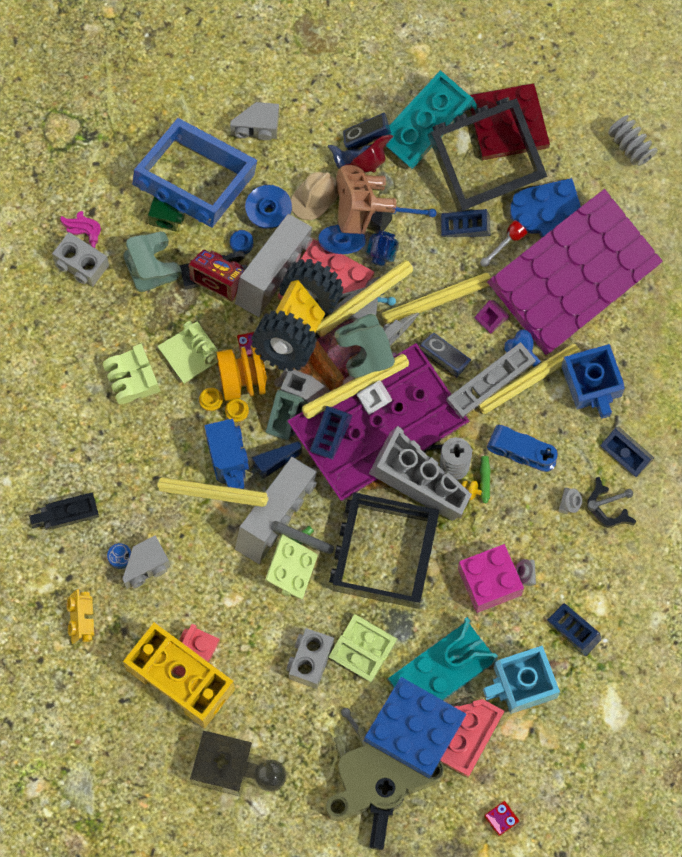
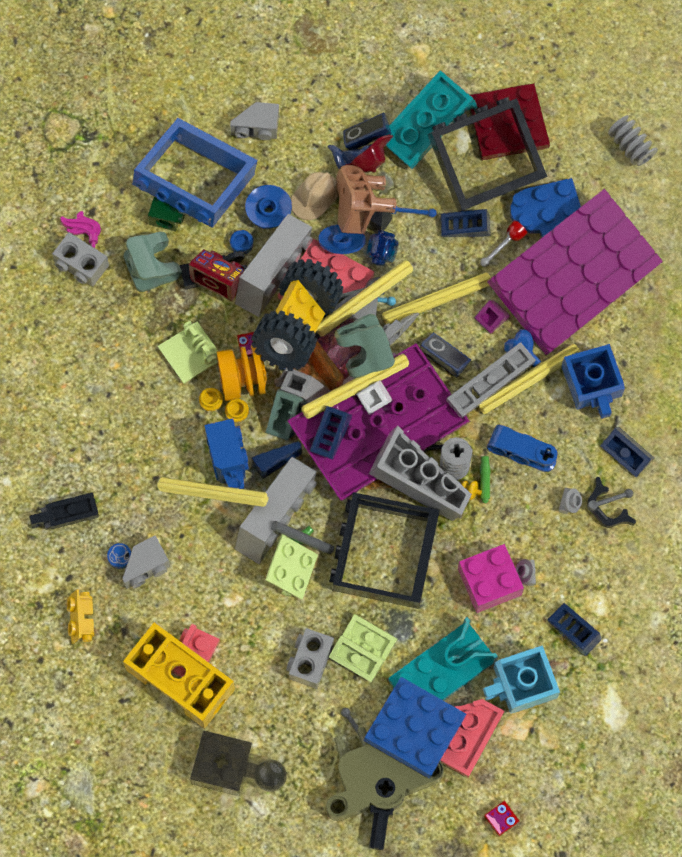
(142, 379): yellowish green legs -> none

